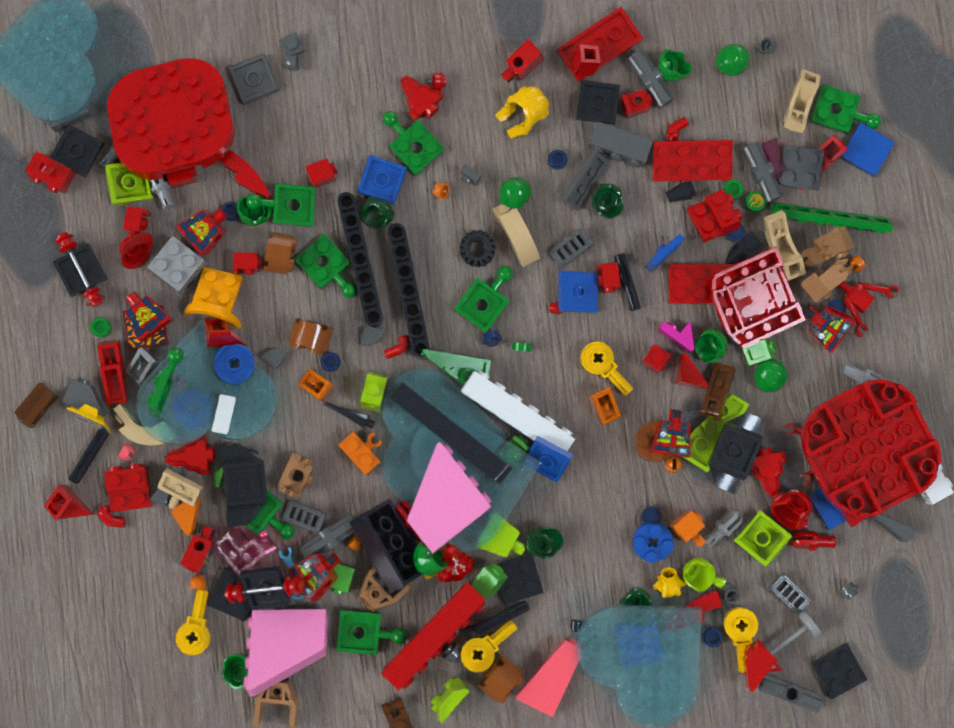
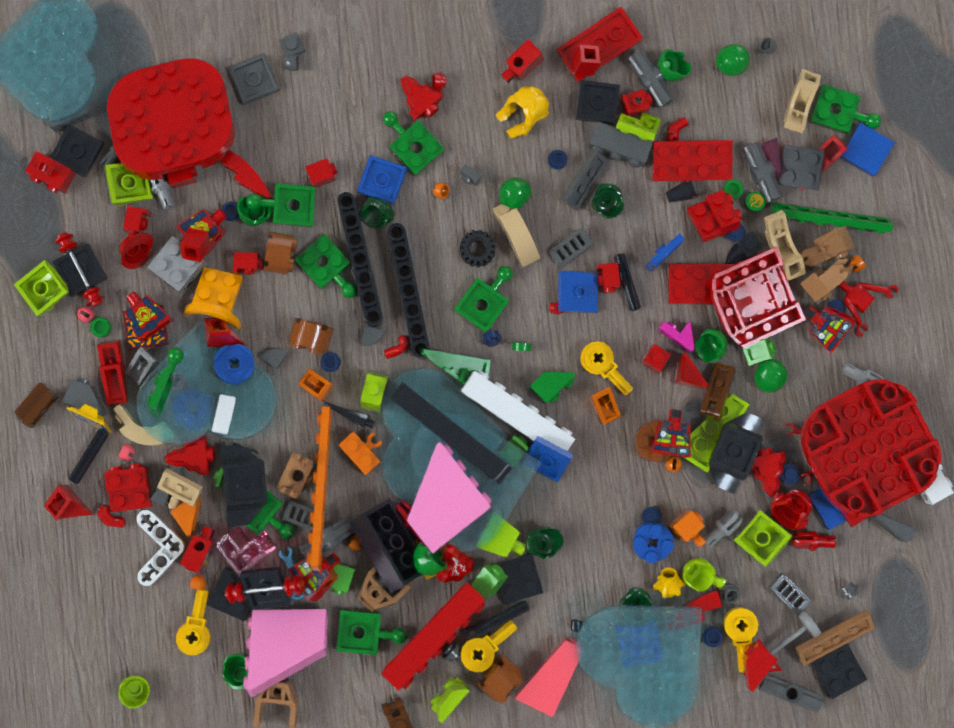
(42, 288): none -> lime slope
(84, 319): none -> coral hinge
(134, 691): none -> lime hair
(165, 551): none -> white beam
(195, 245): none -> red brick
(319, 496): none -> orange plate
(550, 383): none -> green slope
(644, 128): none -> lime plate
(790, 474): none -> dark blue plate
(835, 638): none -> medium nougat plate

